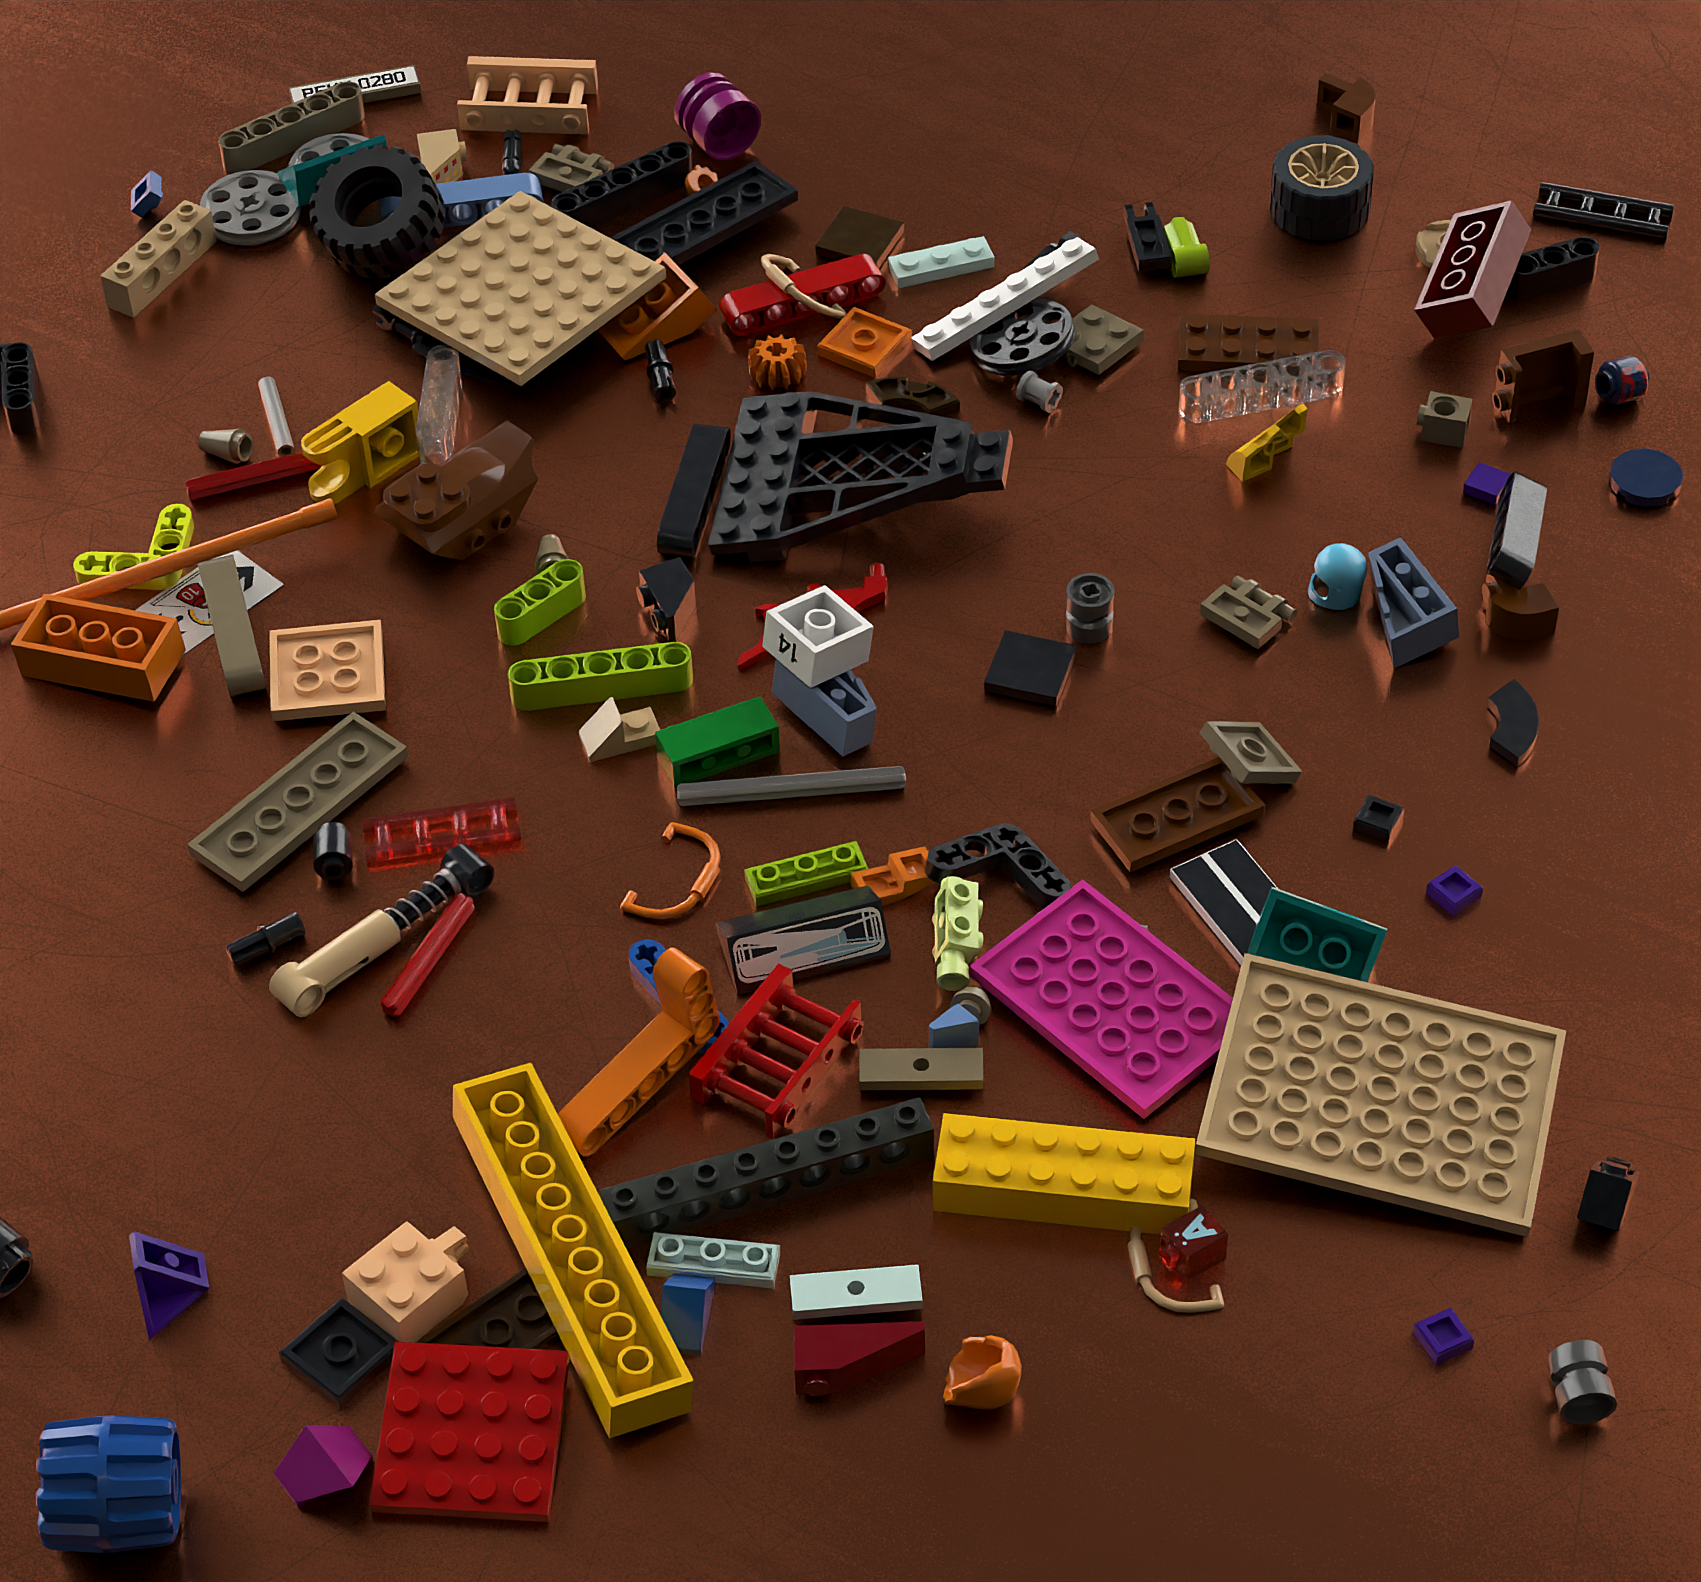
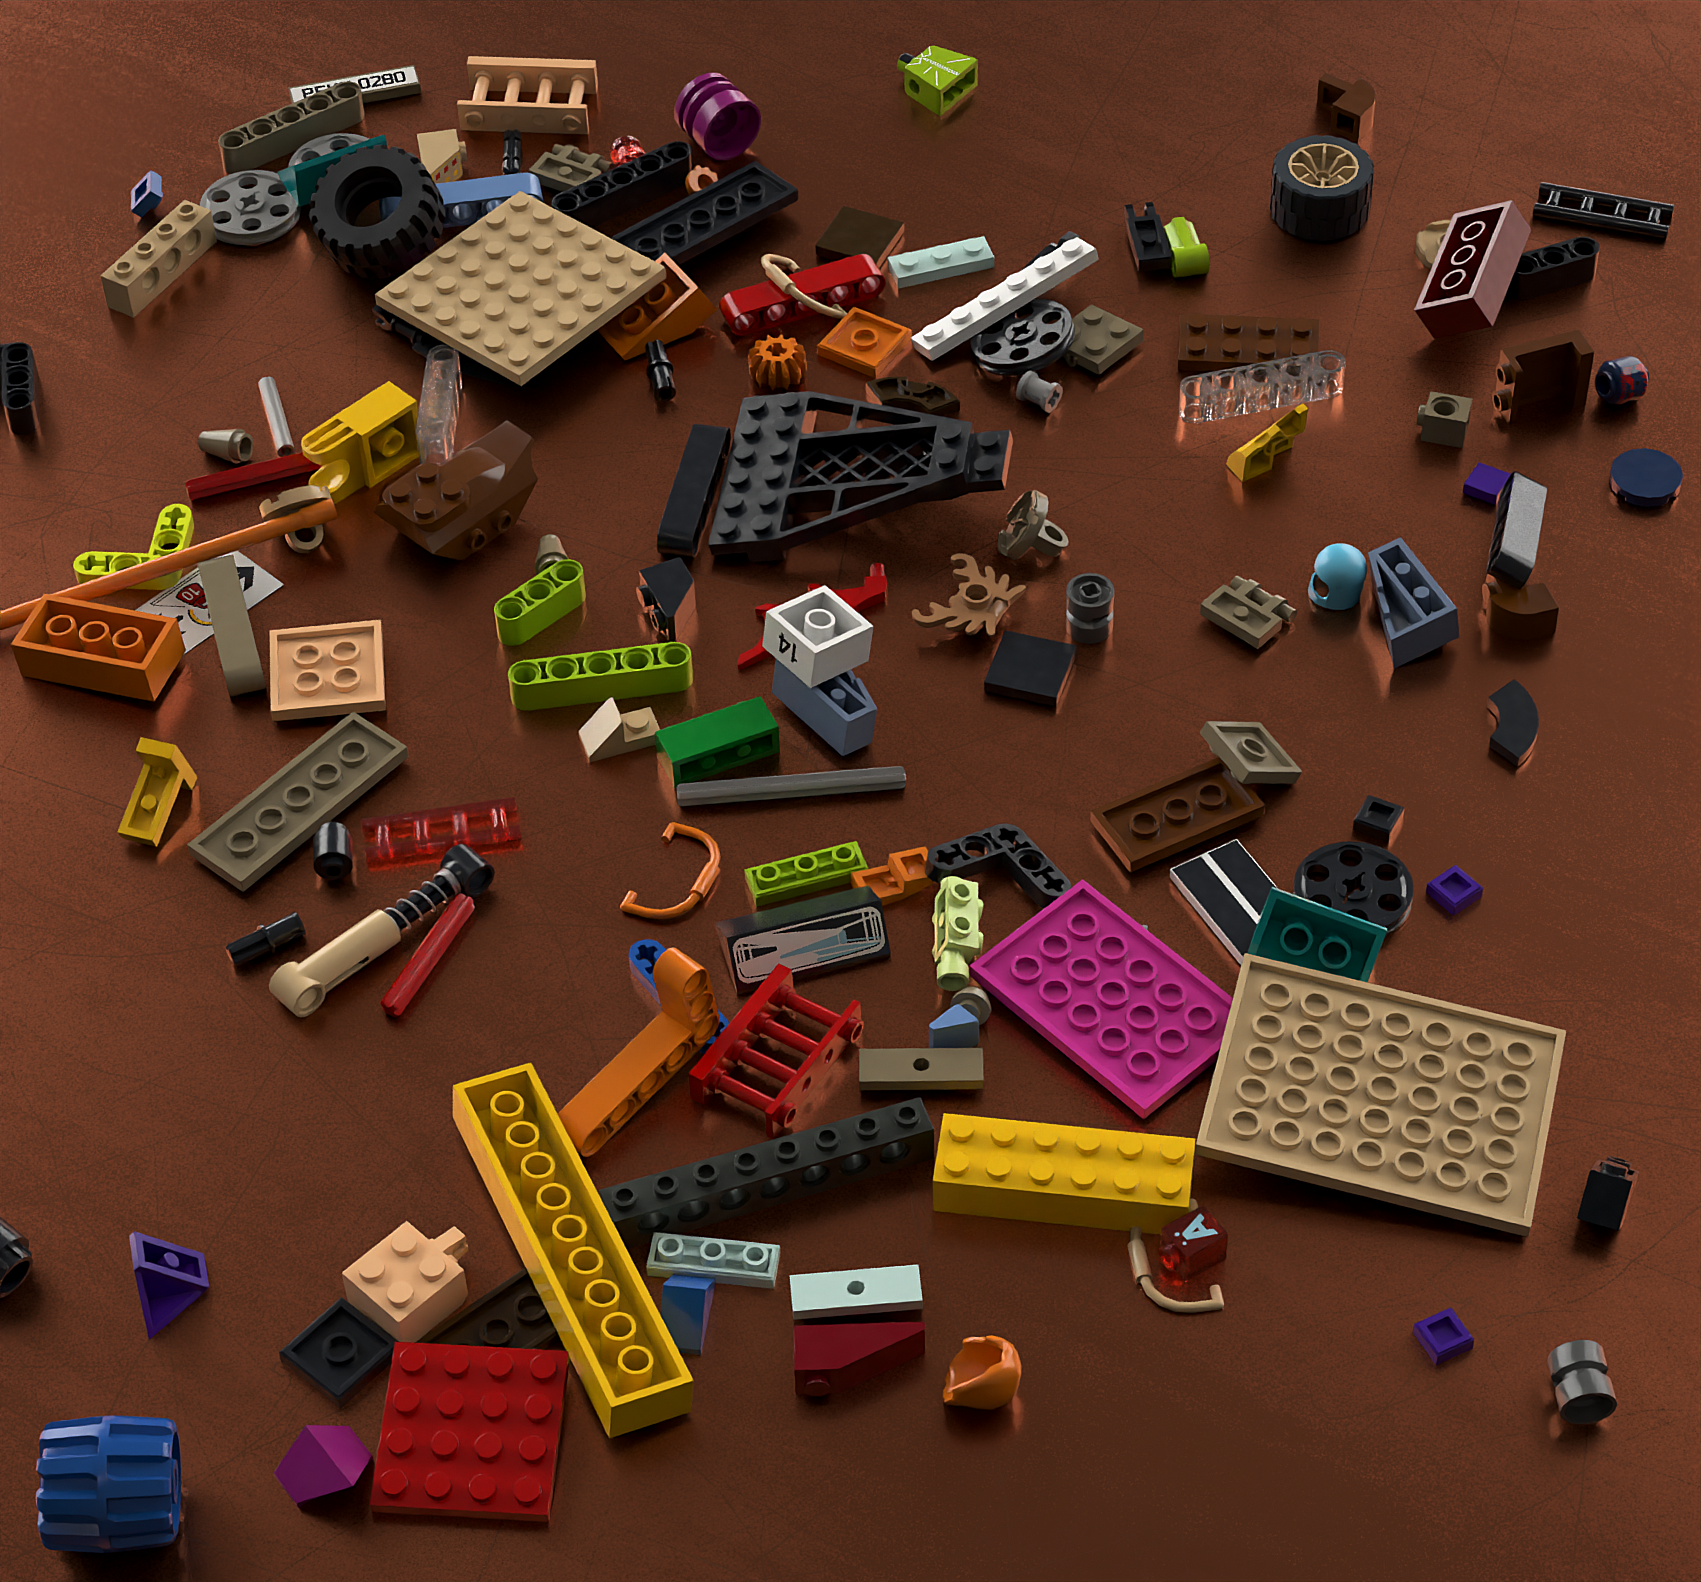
(155, 791): none -> yellow bracket
(290, 502): none -> tan tile
(623, 147): none -> clear red wheel
(938, 77): none -> lime torso
(977, 603): none -> medium nougat animal
(1030, 528): none -> dark tan tile
(1346, 879): none -> black wedge

